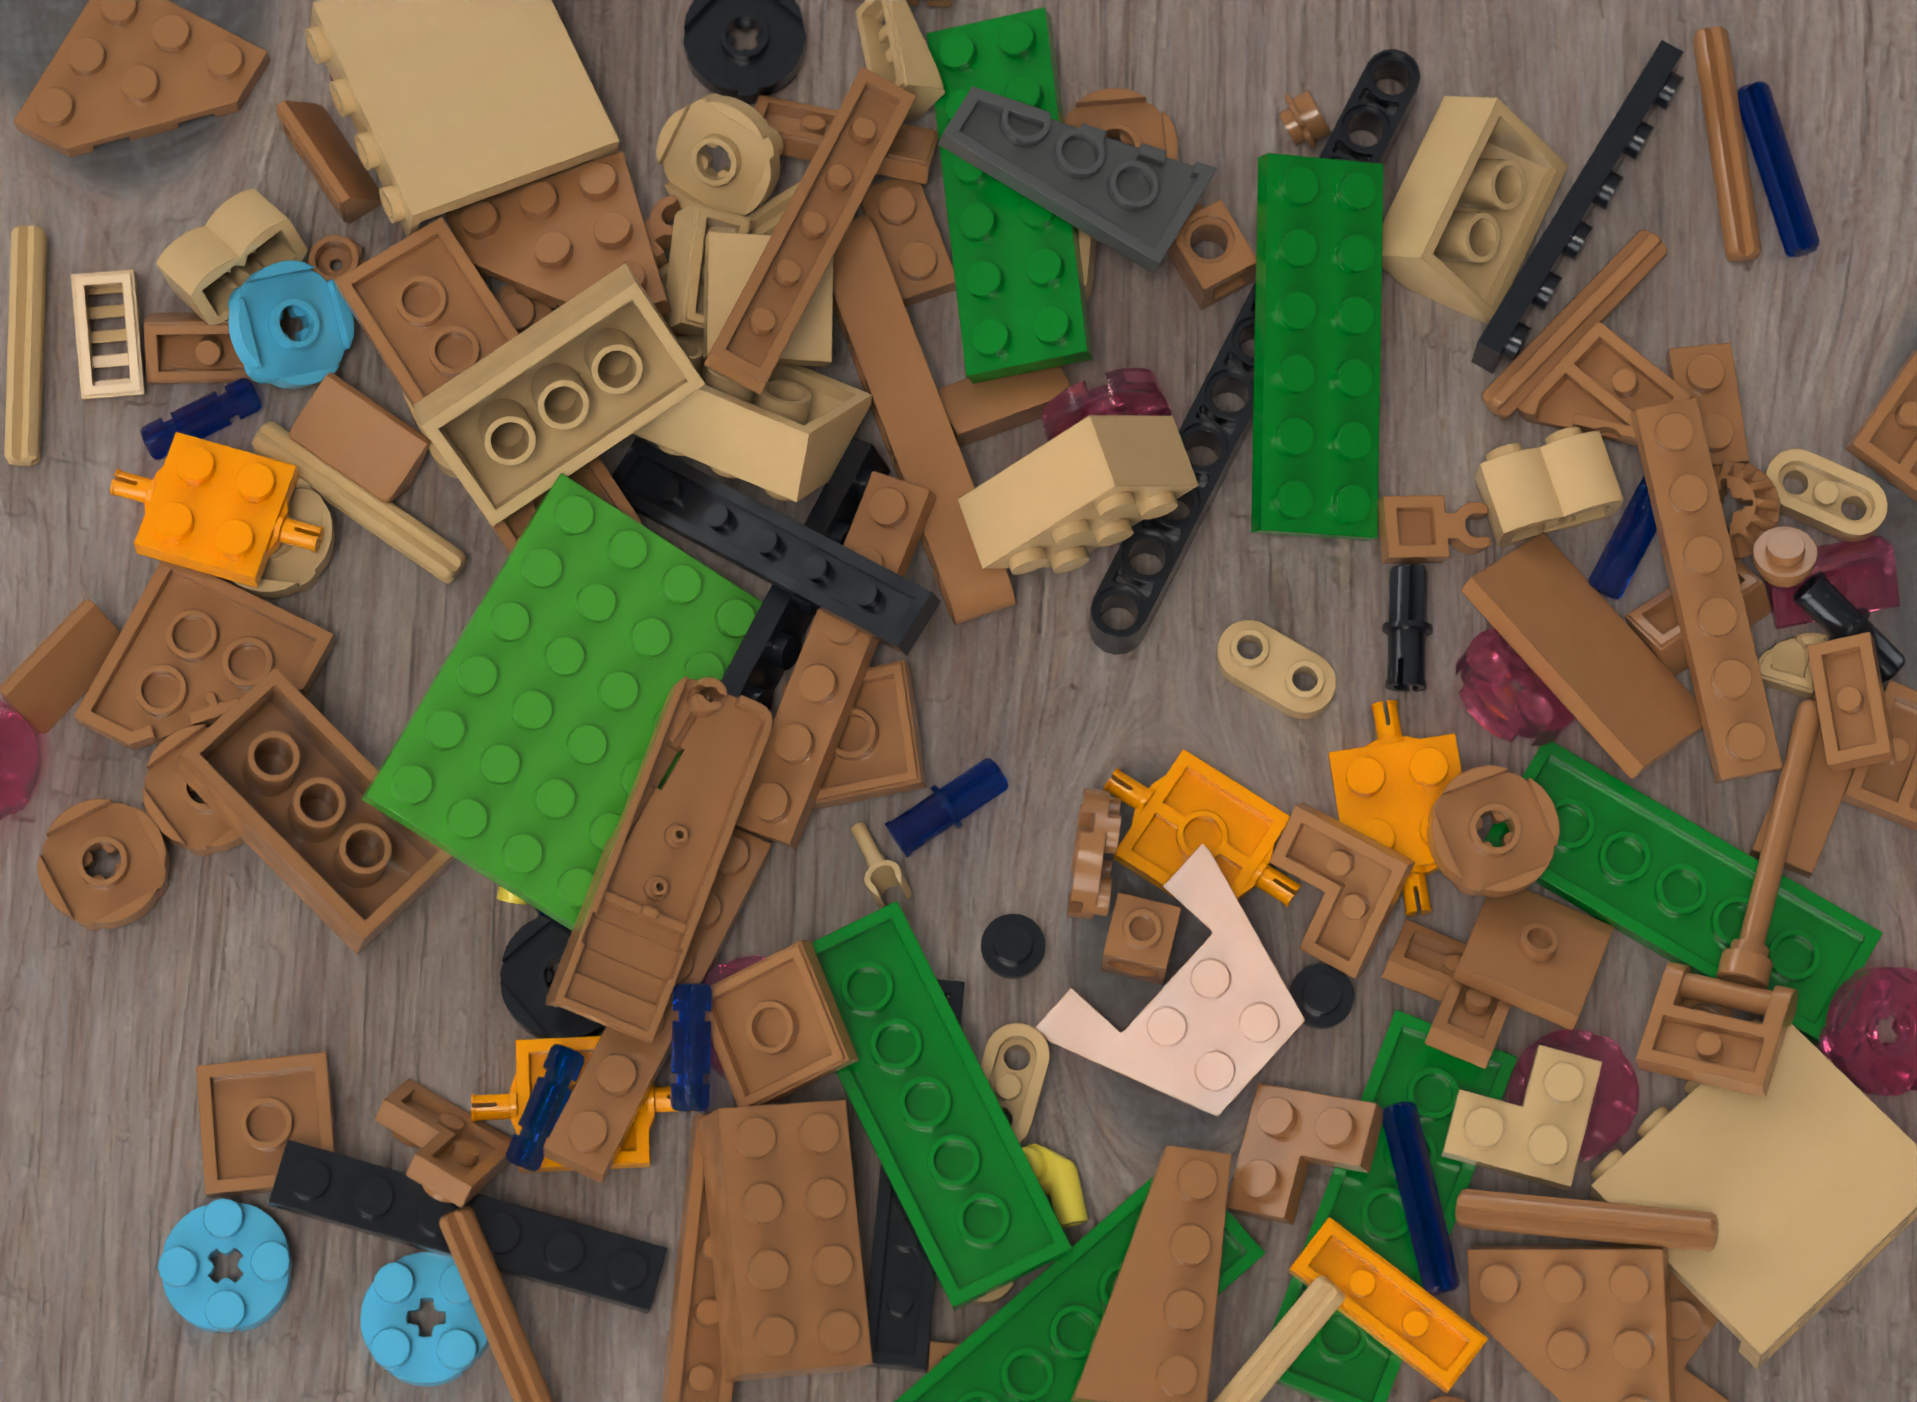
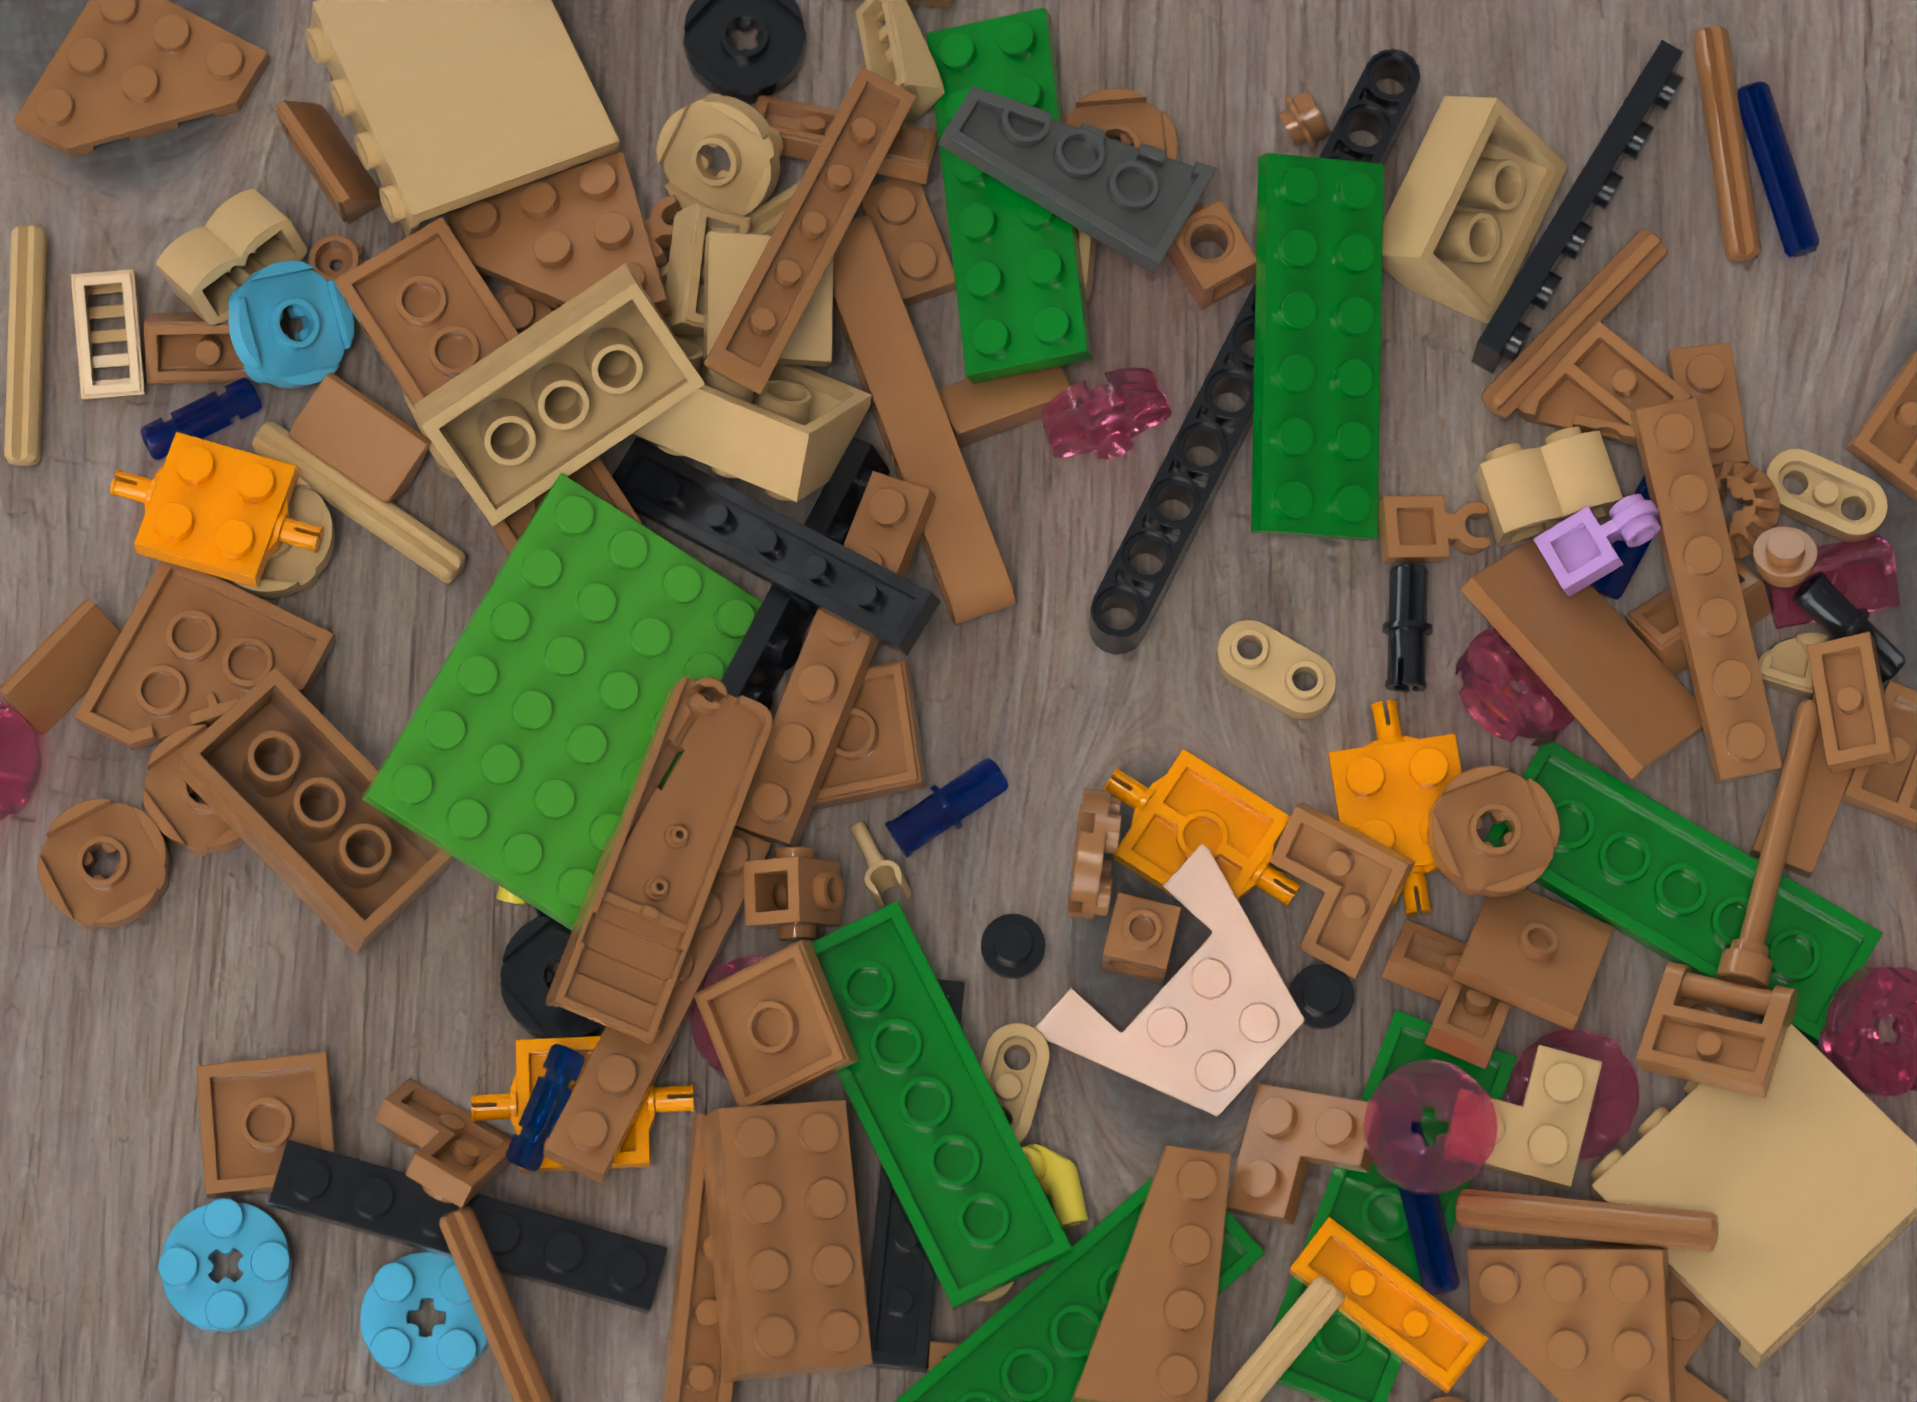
(691, 1047): clear blue axle -> none
(793, 893): none -> medium nougat brick
(1078, 493): tan brick -> none
(1456, 1100): none -> clear pink plate
(1582, 549): none -> lavender plate

